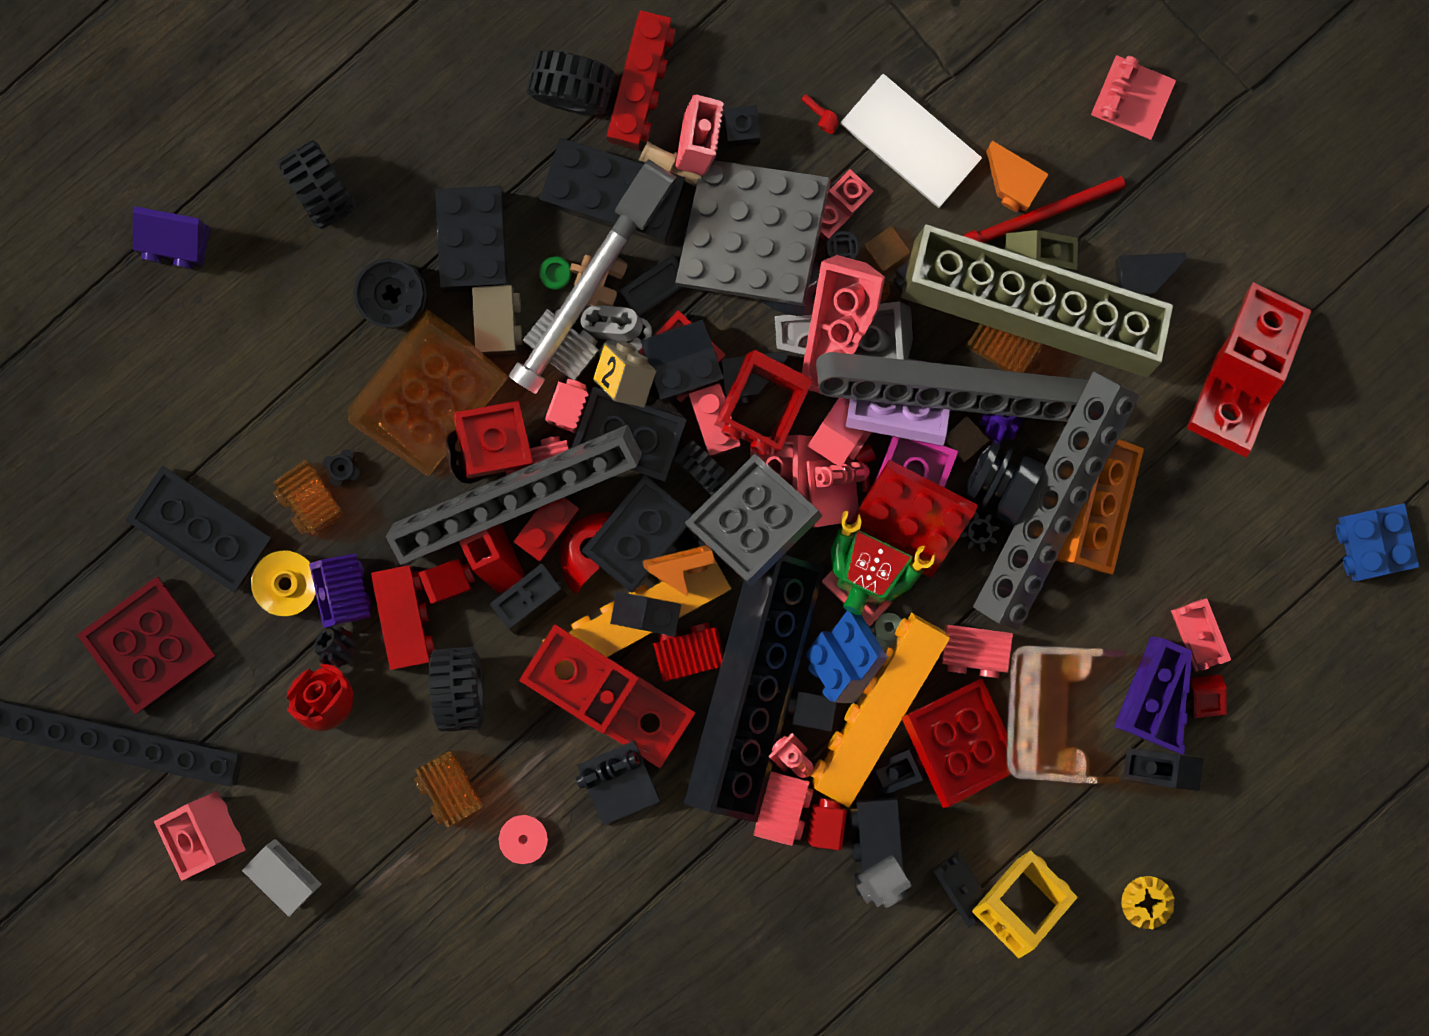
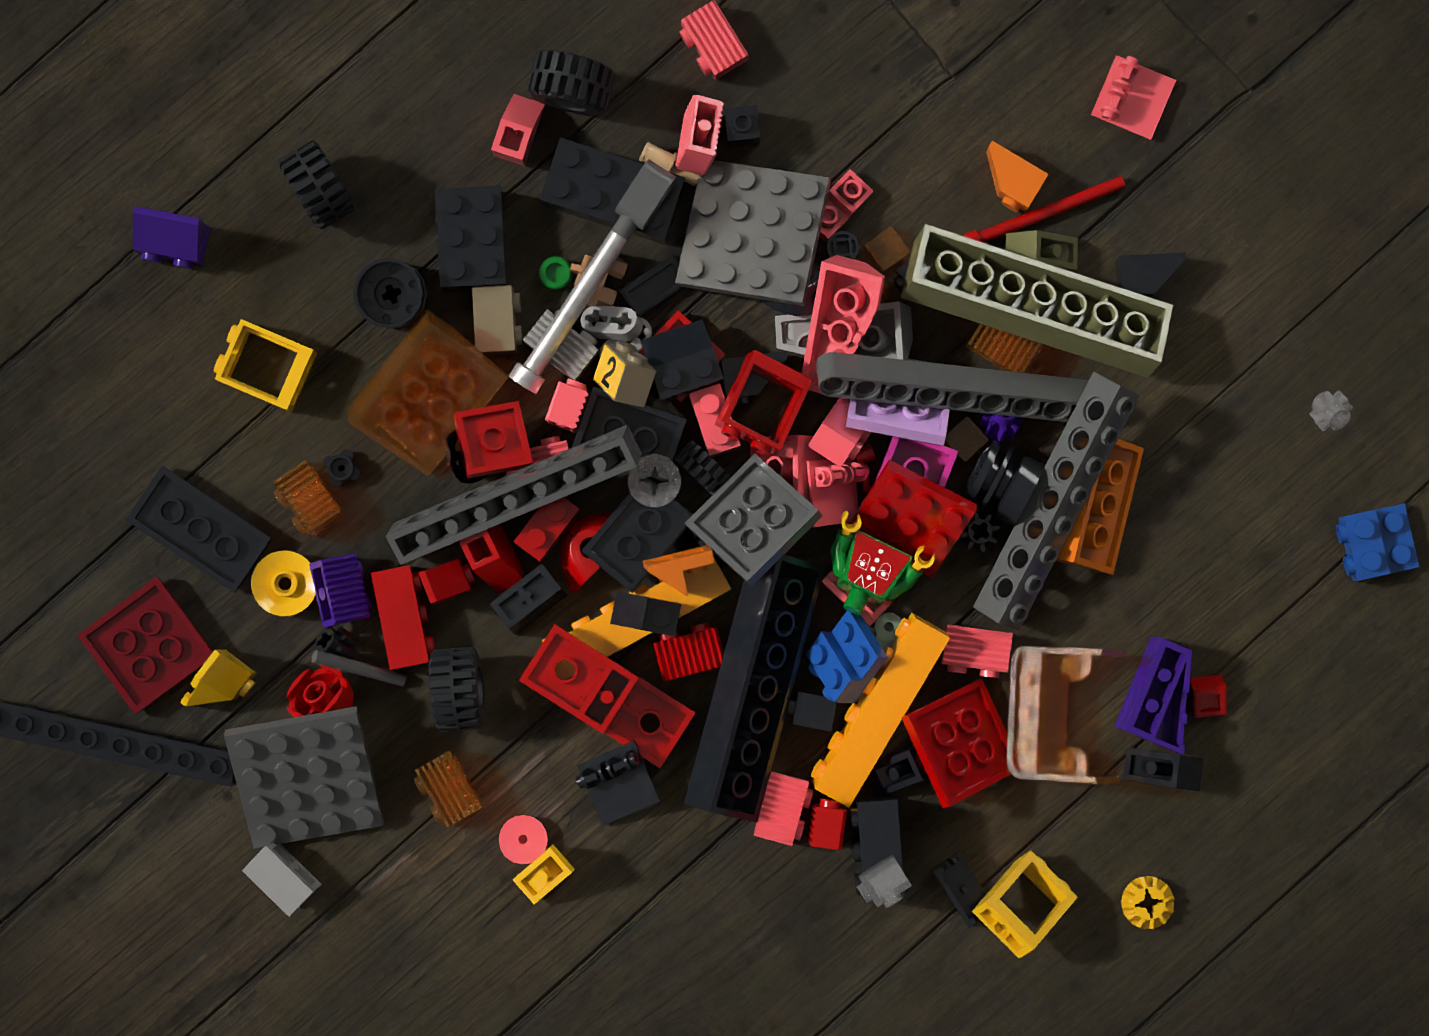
(199, 835): coral slope -> none
(220, 679): none -> yellow slope
(297, 375): none -> yellow window
(304, 777): none -> dark grey plate
(359, 668): none -> dark grey bar
(517, 129): none -> coral slope
(543, 874): none -> yellow slope
(639, 80): red brick -> none
(643, 491): none -> clear gear
(713, 40): none -> coral brick
(790, 754): coral hinge -> none
(828, 118): red hand -> none
(910, 140): white tile -> none
(1201, 634): coral hinge -> none
(1249, 369): red bracket -> none
(1331, 410): none -> clear gear

